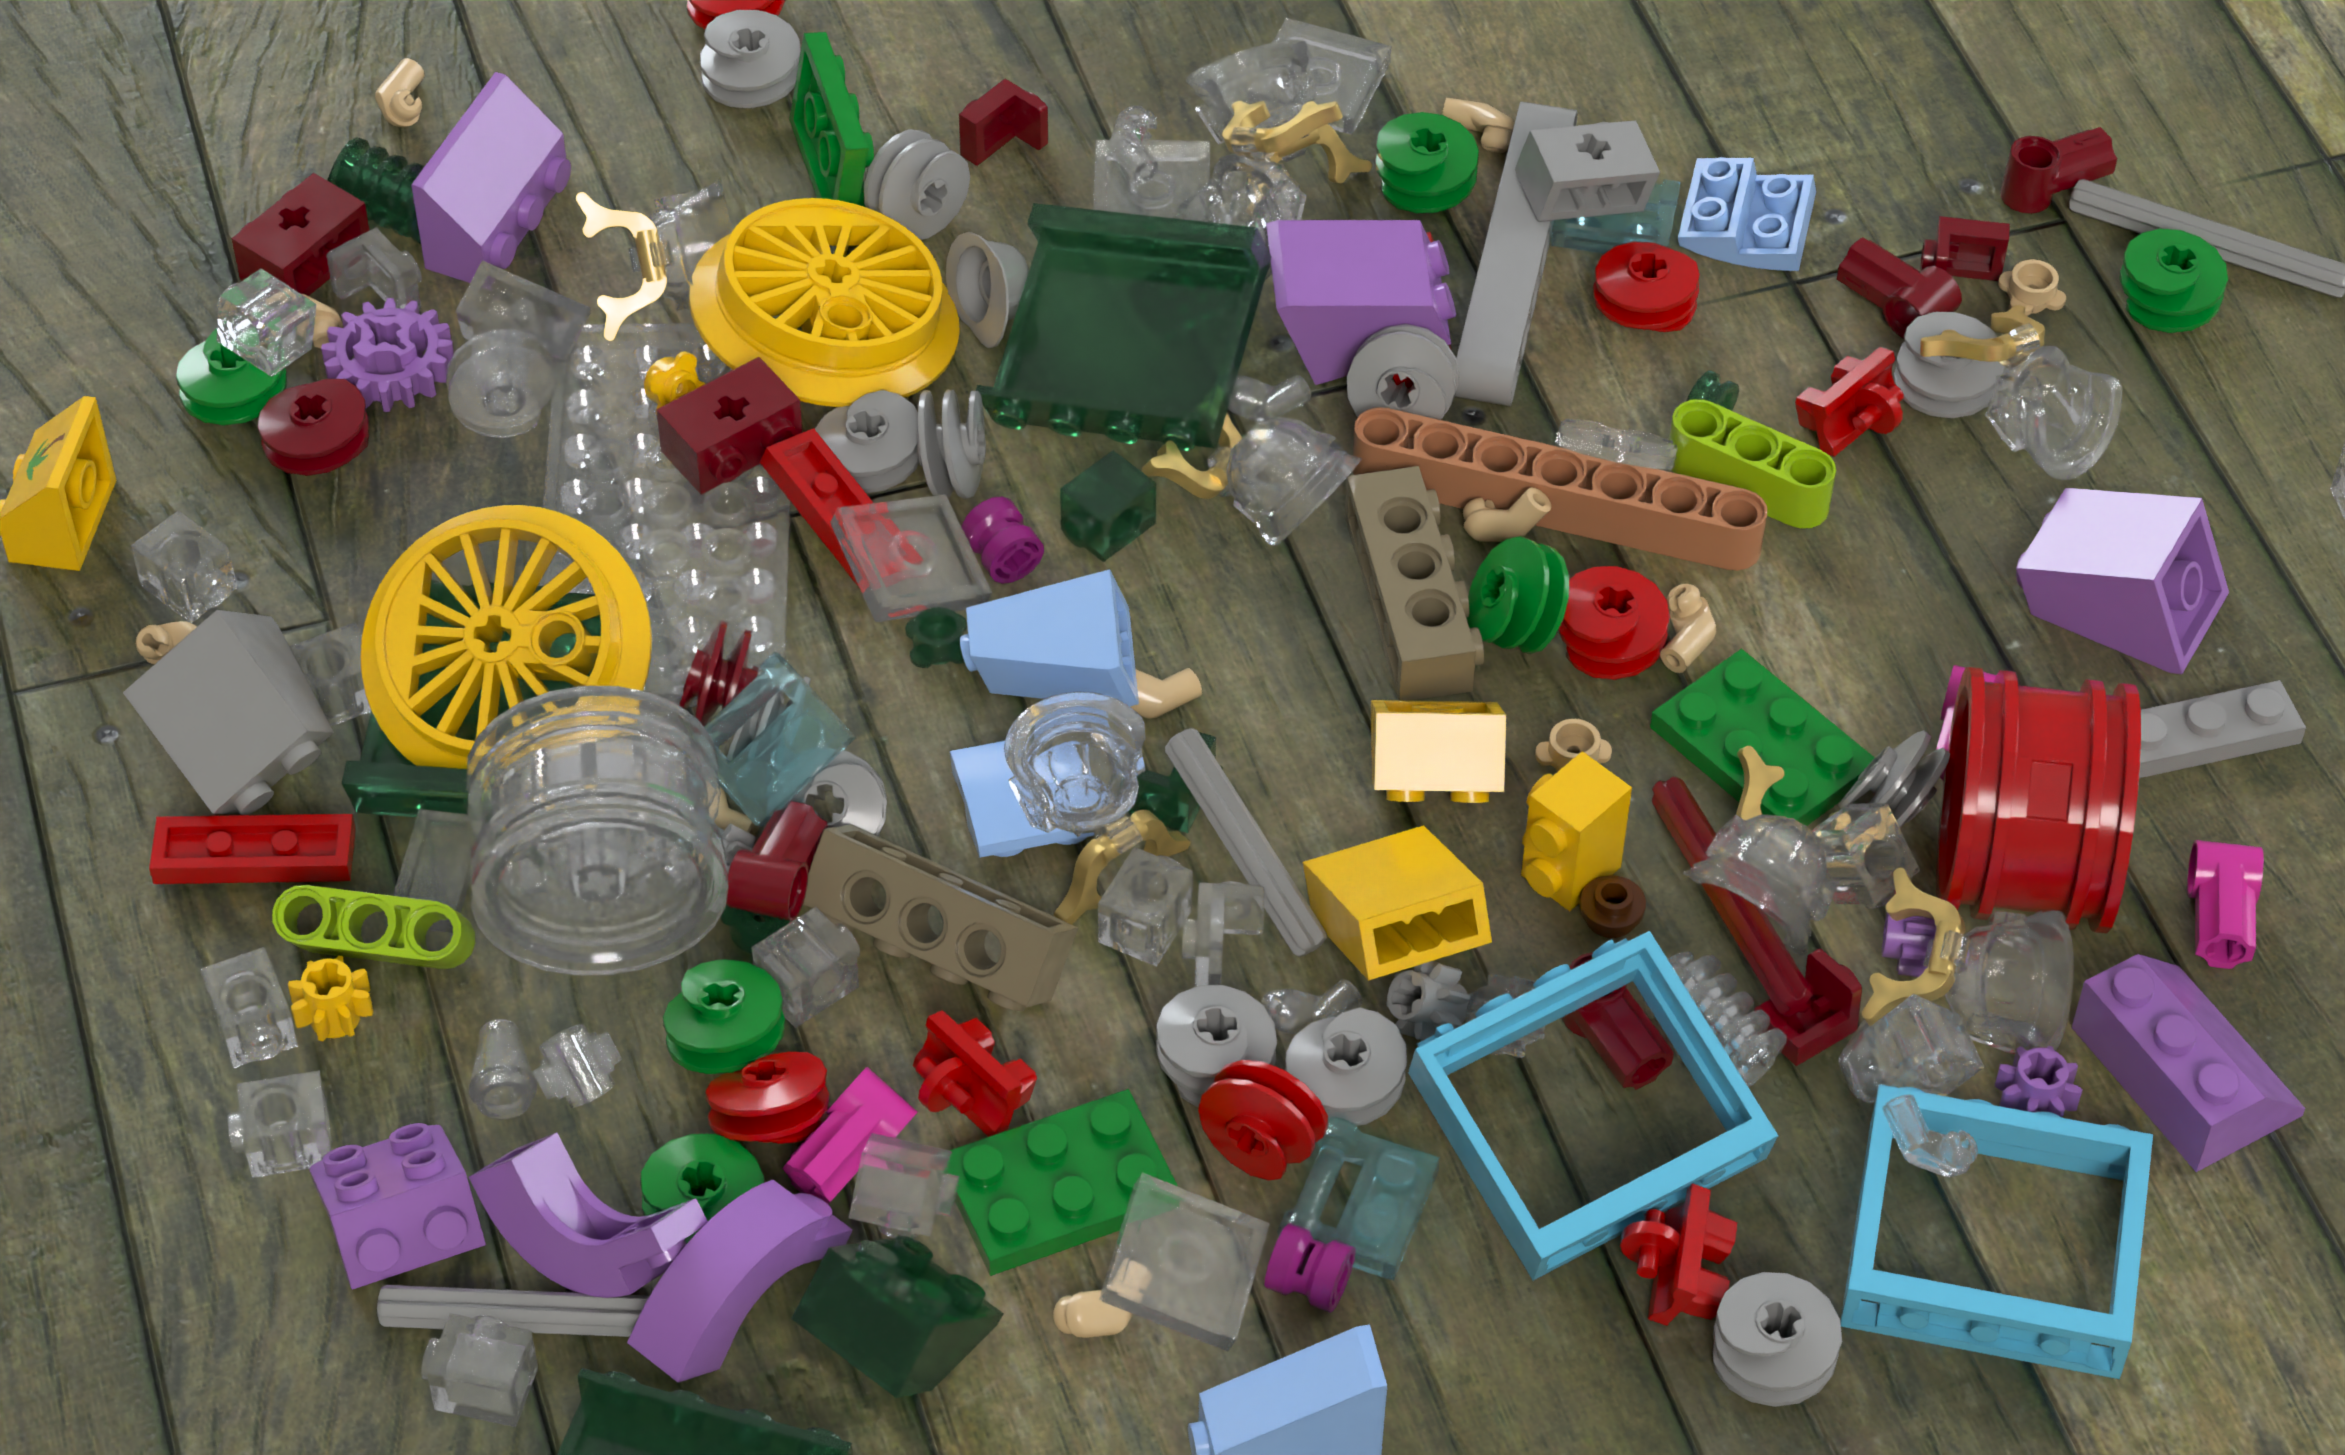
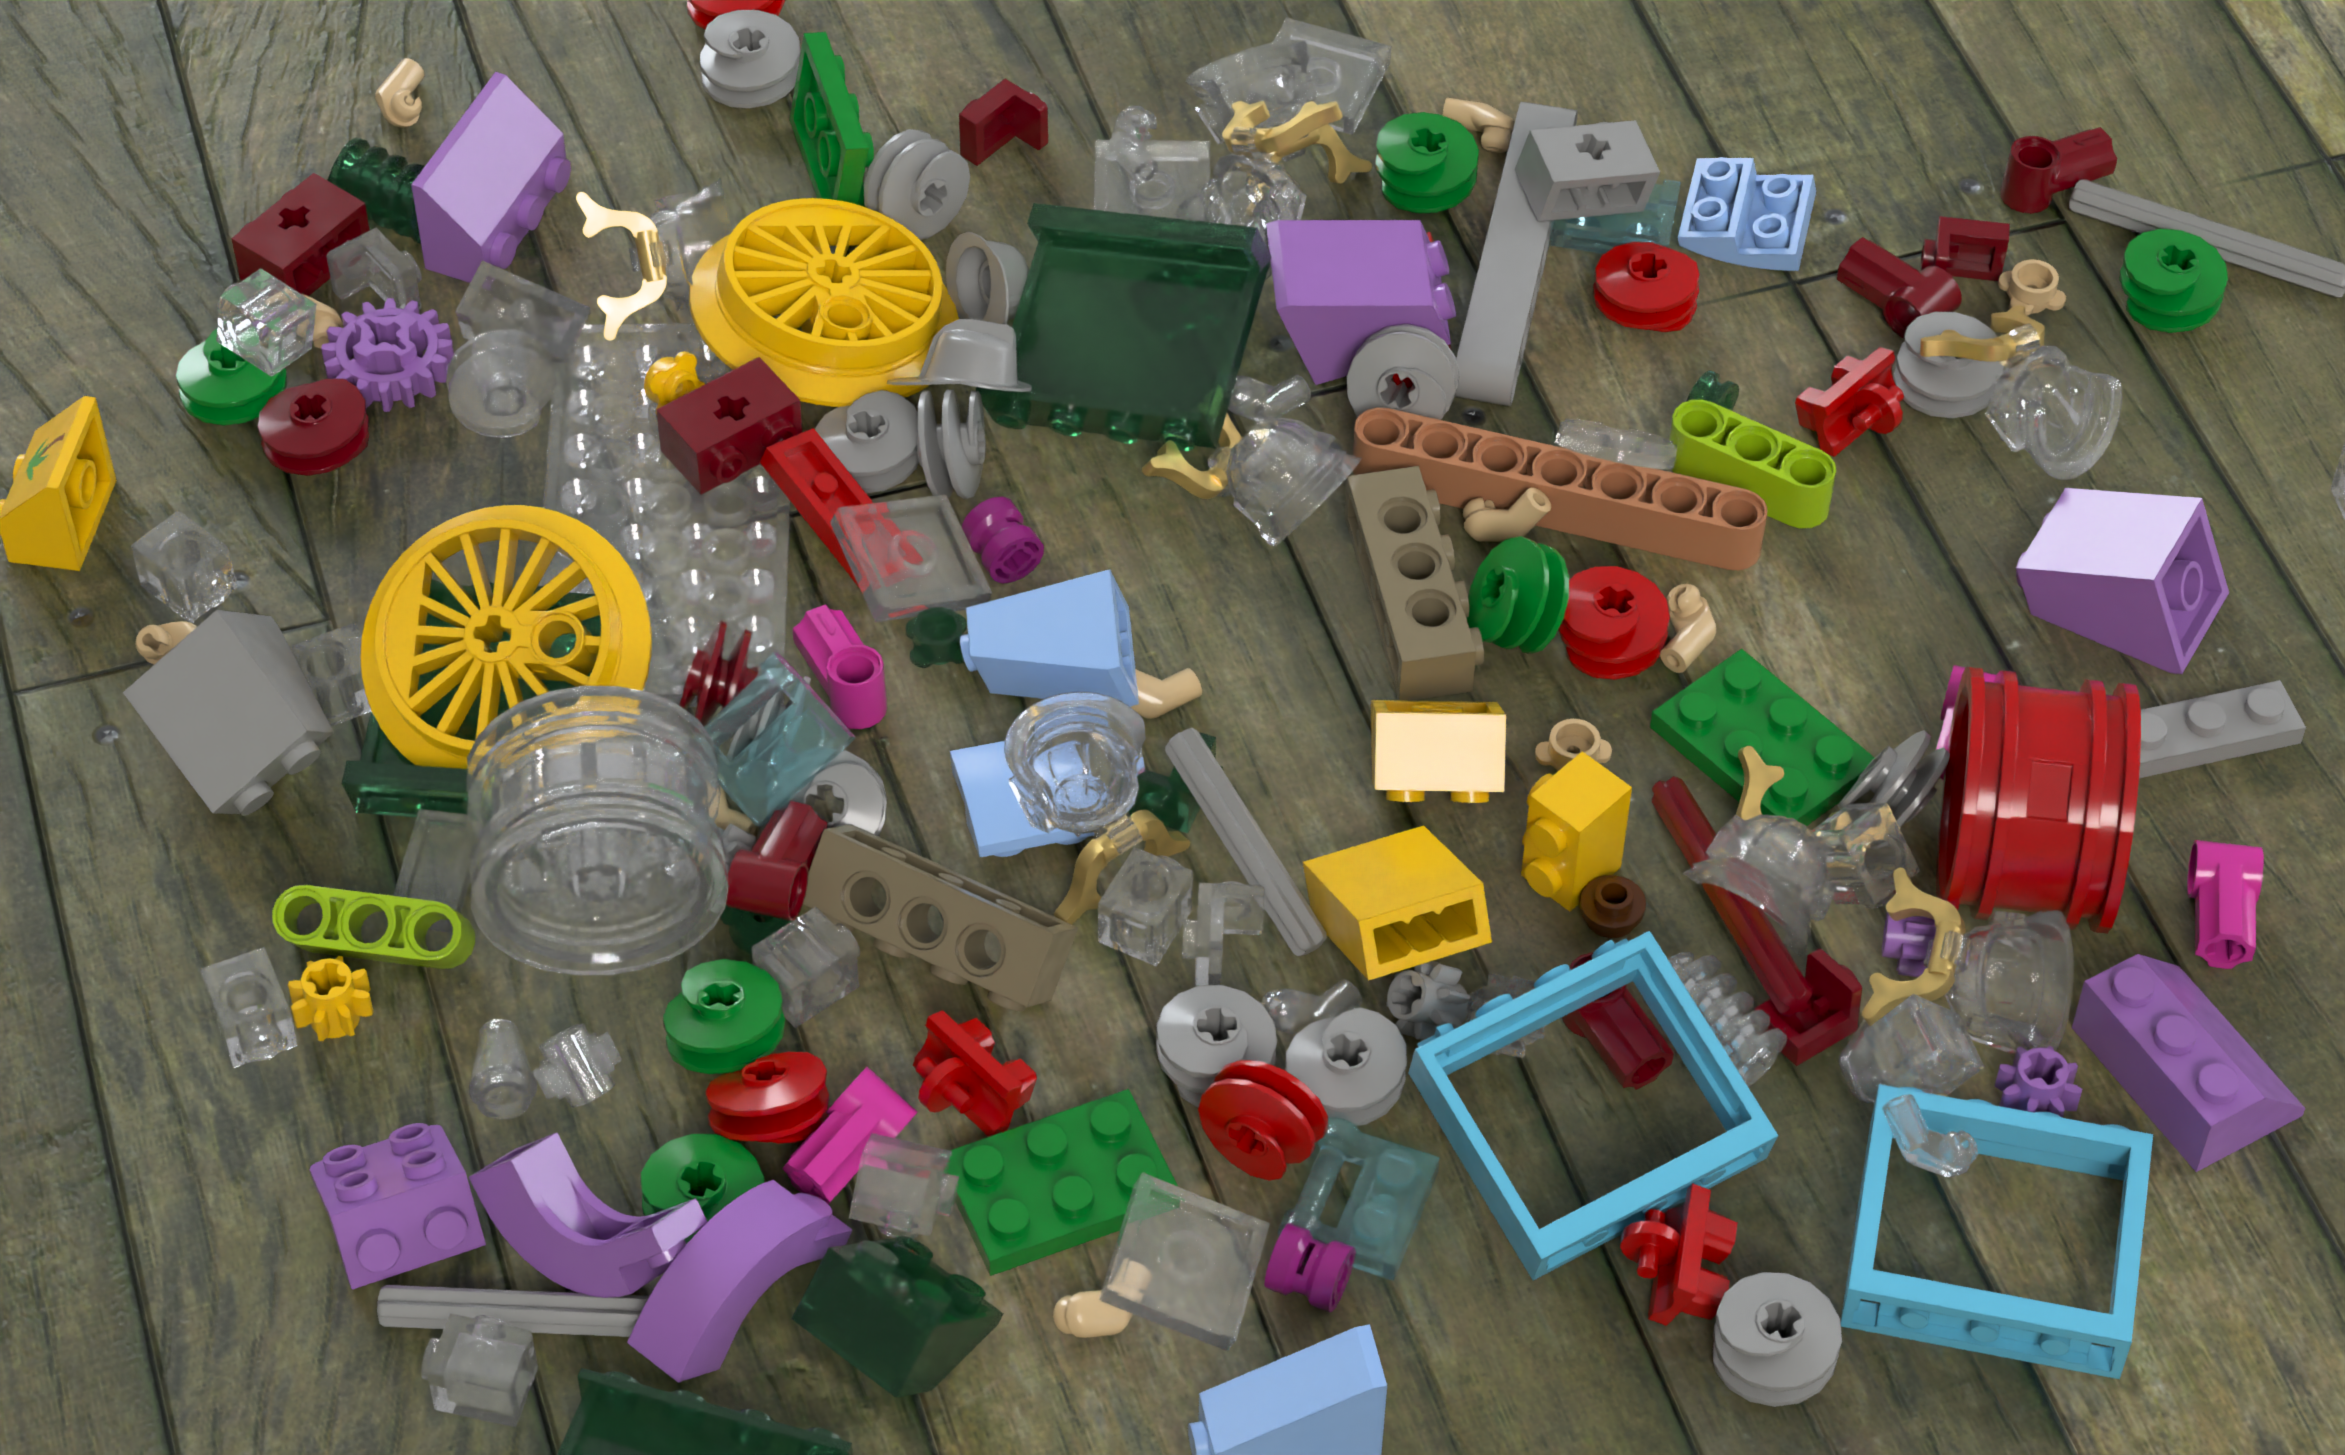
(252, 848): red plate -> none
(287, 1100): clear brick -> none
(844, 666): none -> dark pink piece
(971, 355): none -> light grey piece
(1107, 506): clear green brick -> none

